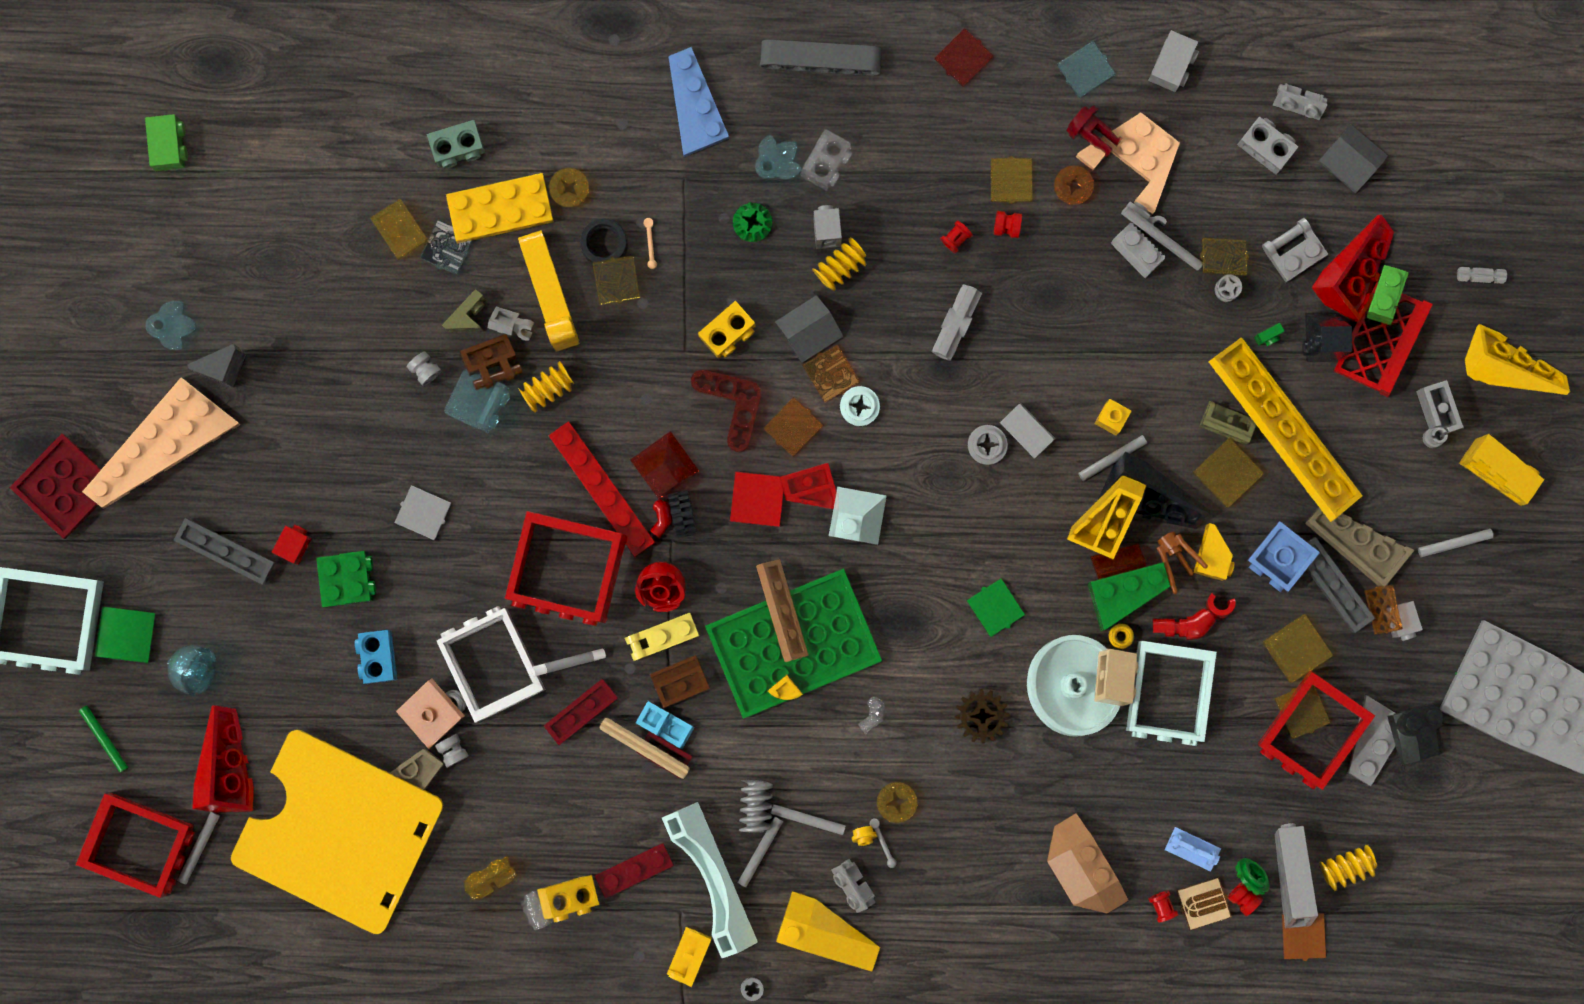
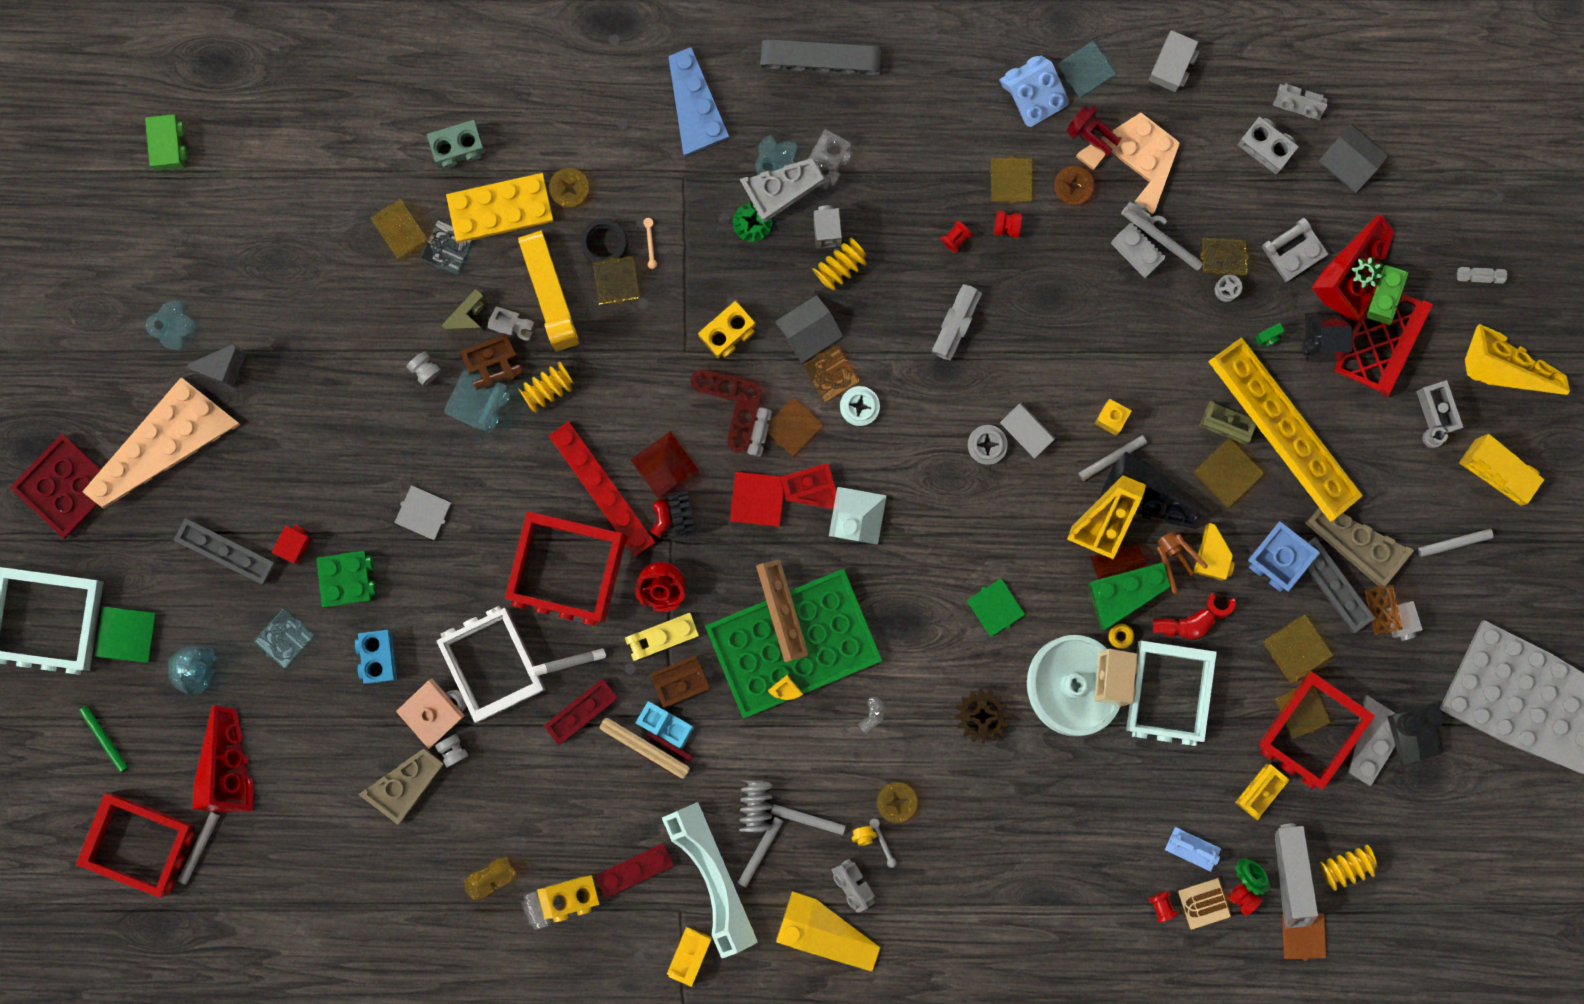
(283, 638): none -> clear light blue piece
(340, 833): yellow door -> none
(755, 996): light grey bush -> none
(759, 432): none -> light grey axle
(780, 188): none -> light grey wing
(963, 57): clear red piece -> none
(1035, 90): none -> light blue bracket
(1083, 868): medium nougat wedge -> none
(1262, 791): none -> yellow hinge
(1363, 276): none -> green gear

